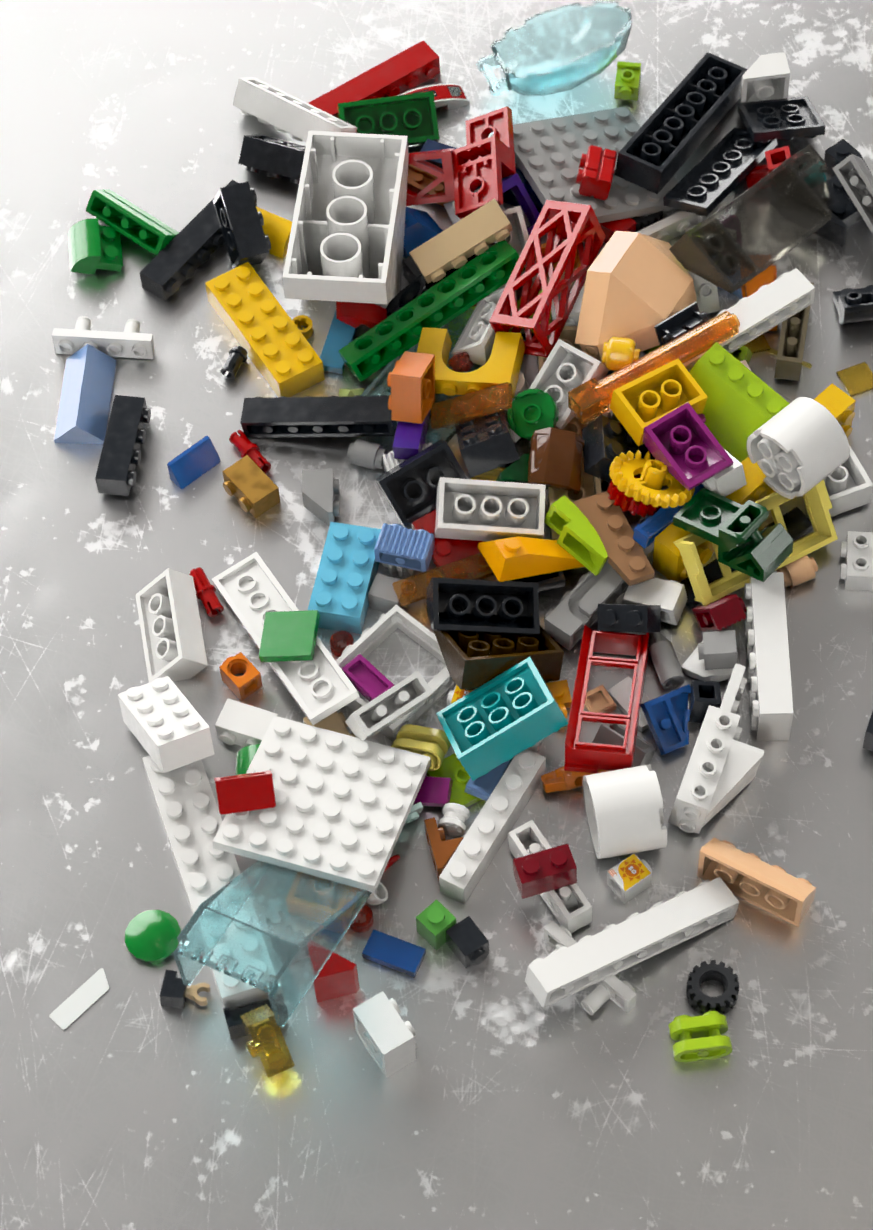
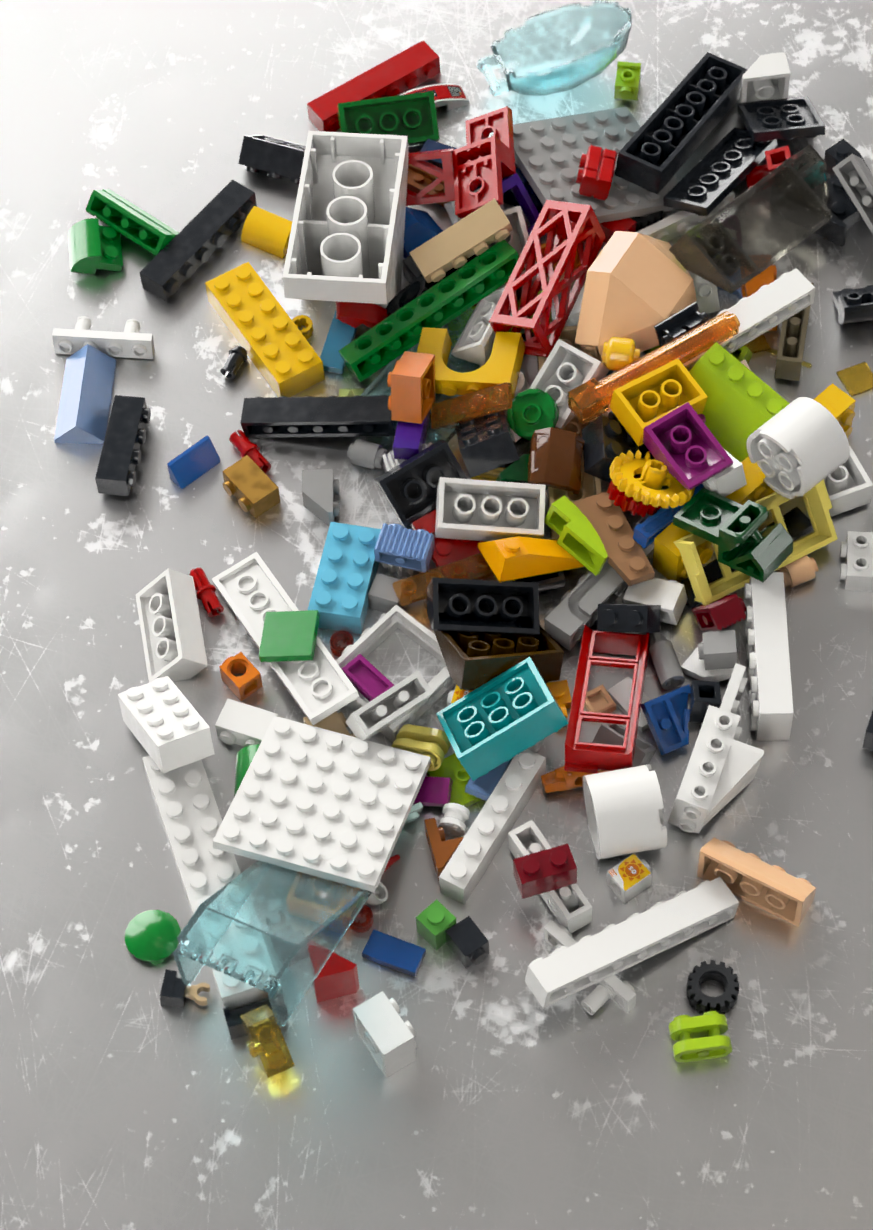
(80, 1000): white sticker -> none
(241, 224): black brick -> none
(245, 792): red panel -> none
(284, 110): white brick -> none
(461, 362): clear red bush -> none

